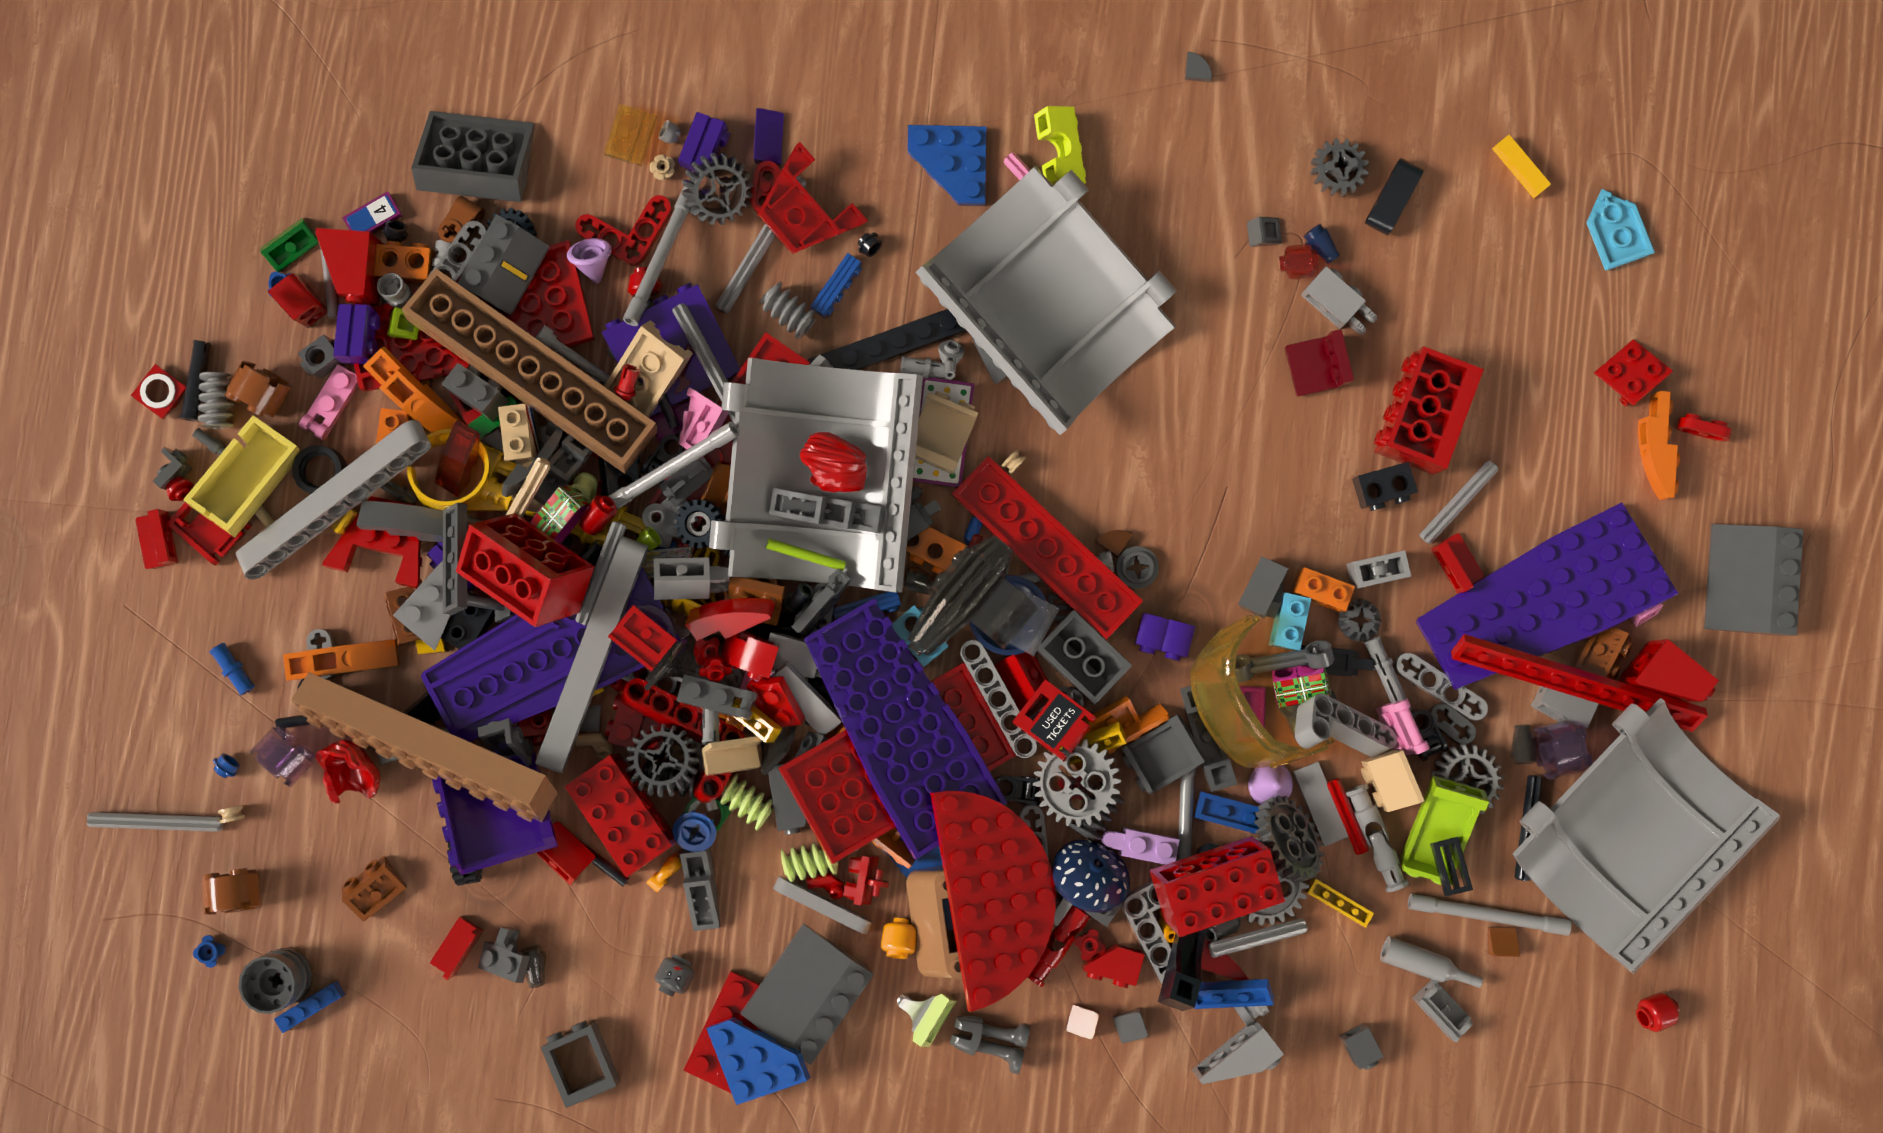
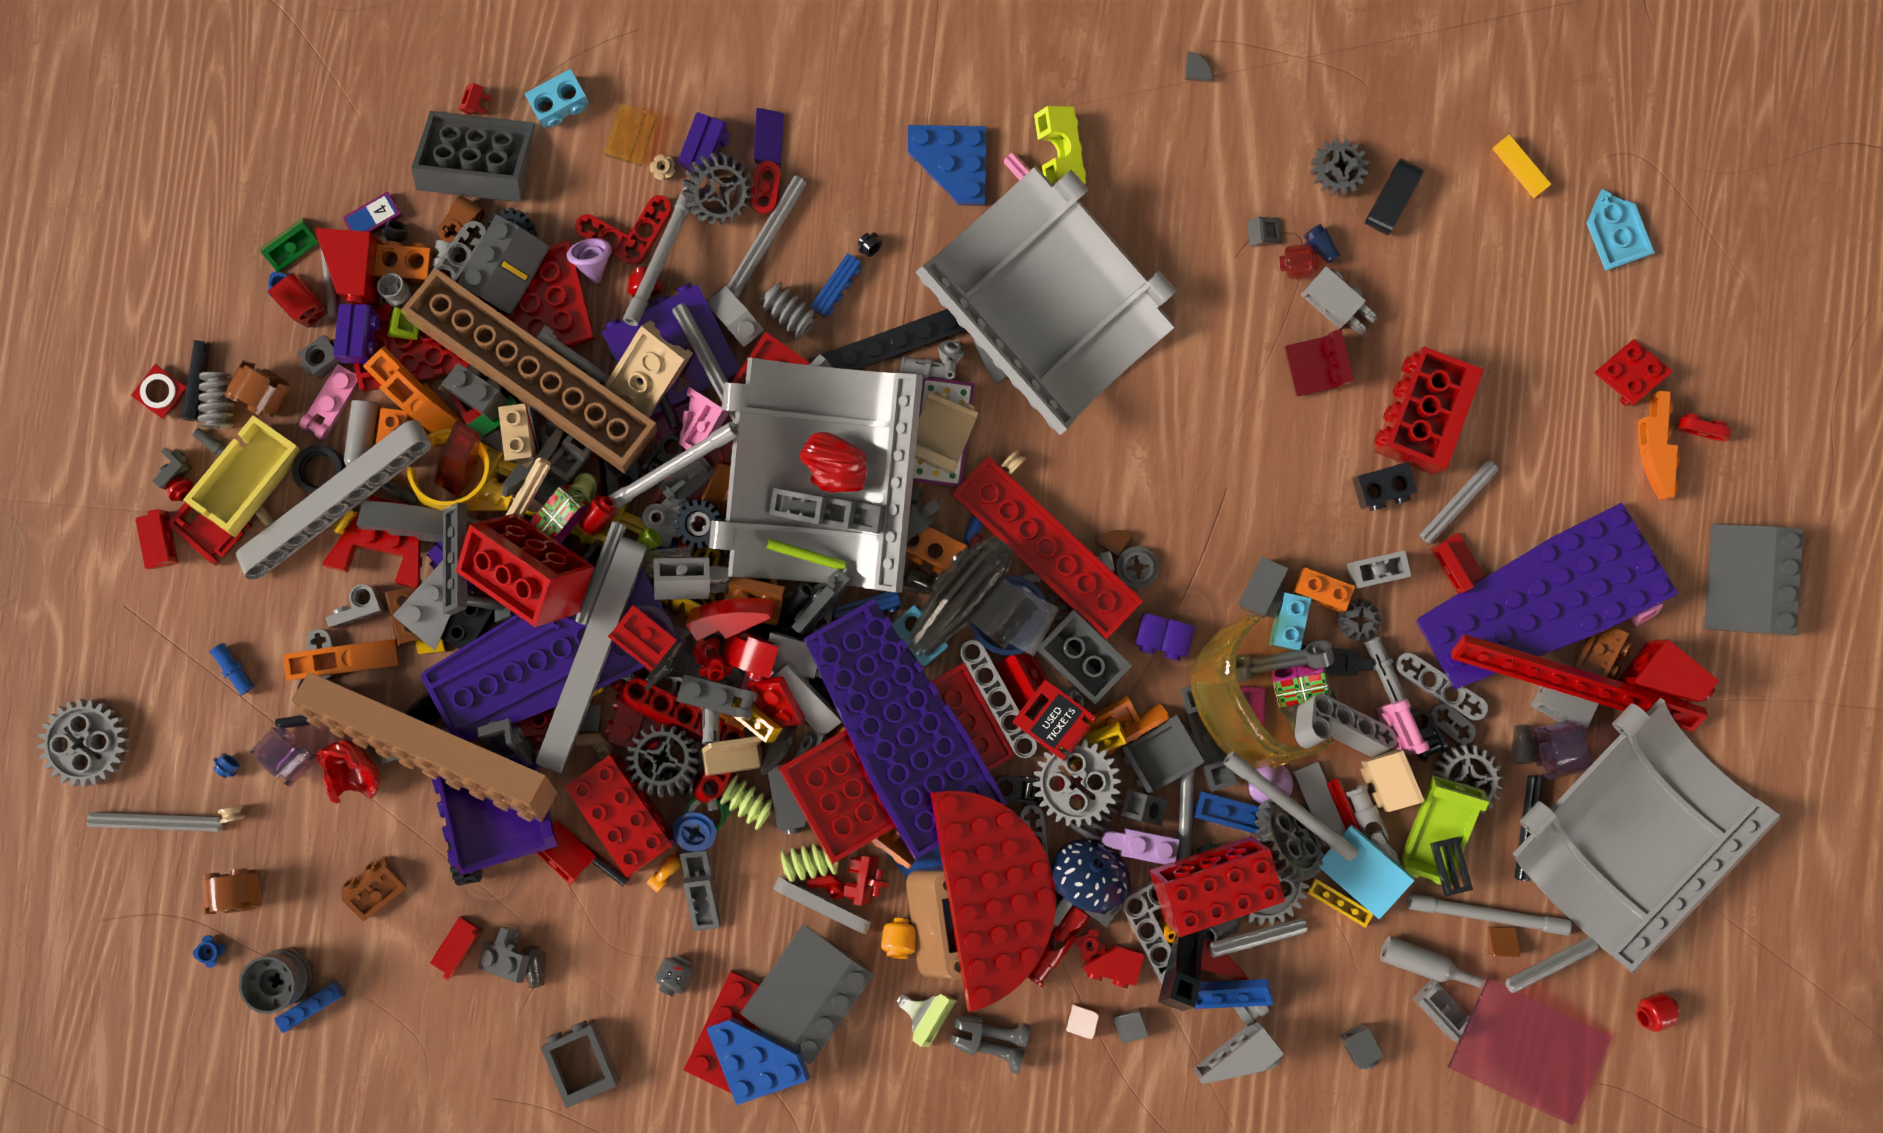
(98, 723): none -> light grey gear
(359, 611): none -> light grey plate
(360, 429): none -> light grey piece
(471, 99): none -> red tile
(554, 92): none -> medium azure brick
(627, 382): red pin -> none
(669, 132): light grey hinge -> none
(734, 316): none -> light grey slope
(796, 215): red wing -> none
(1144, 807): none -> dark grey brick
(1246, 771): none -> light grey piece
(1370, 877): none -> medium azure tile
(1529, 1051): none -> clear pink piece
(1551, 965): none -> light grey axle

